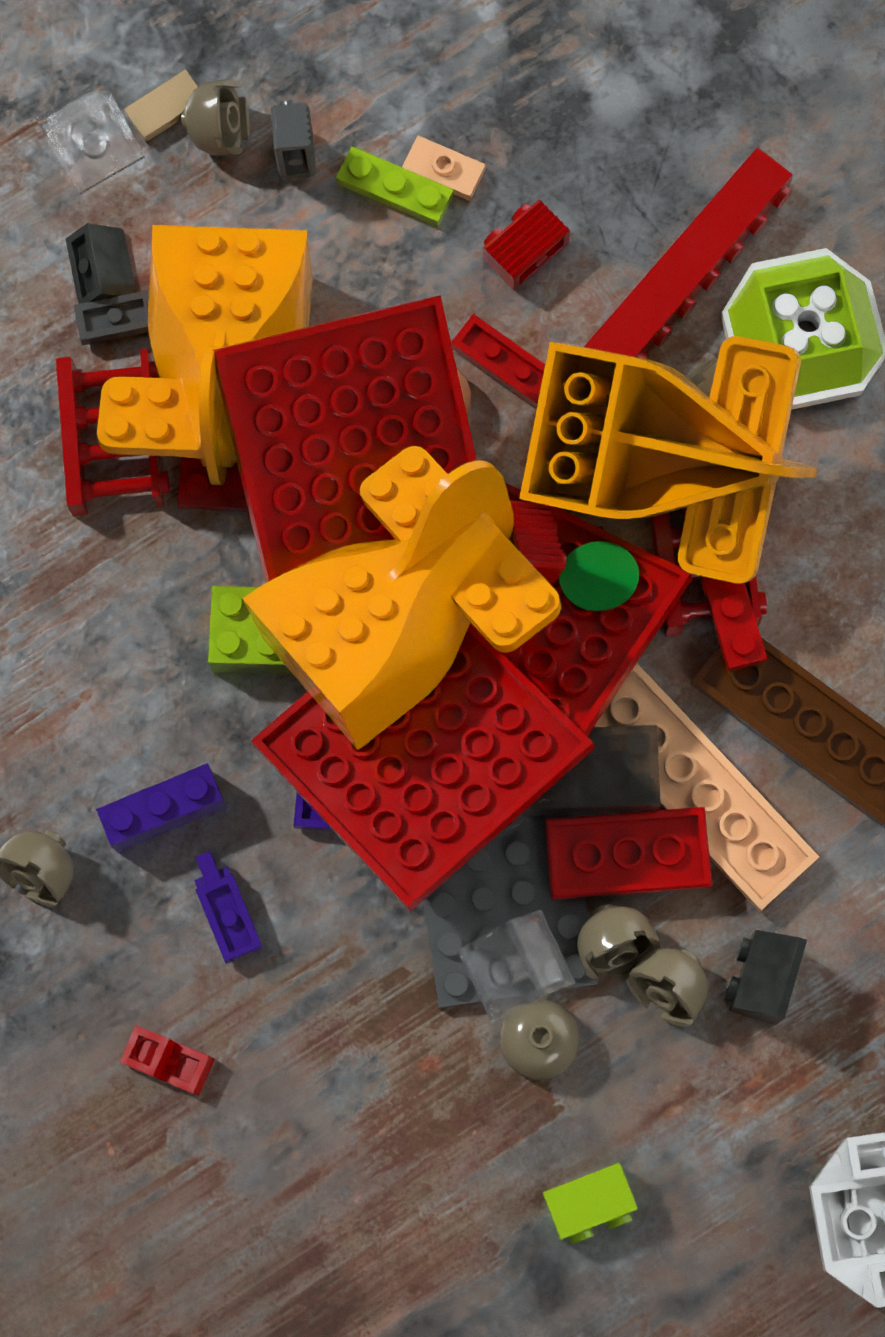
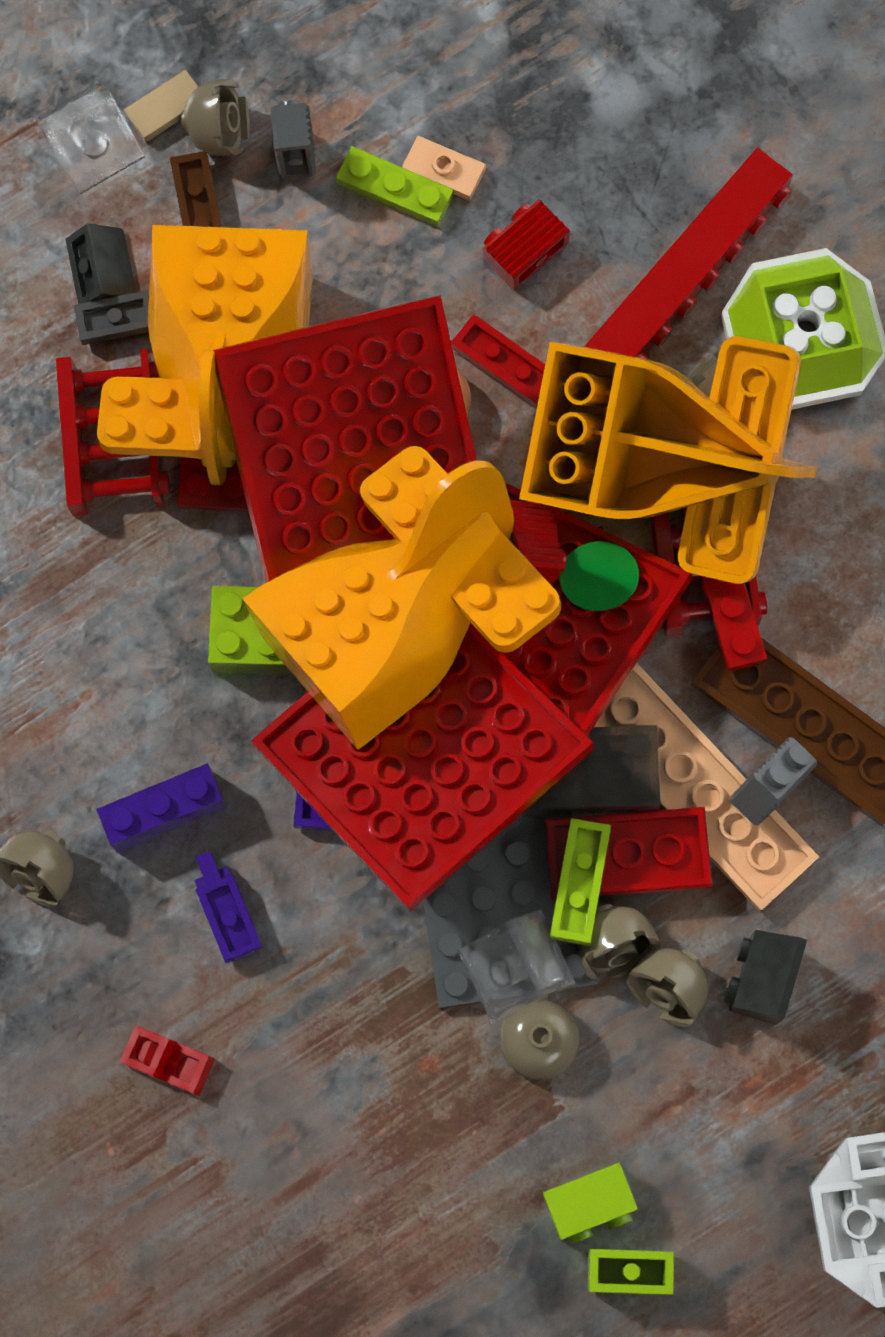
(195, 190): none -> reddish brown plate
(580, 882): none -> lime plate
(630, 1271): none -> lime brick
(773, 781): none -> dark grey brick

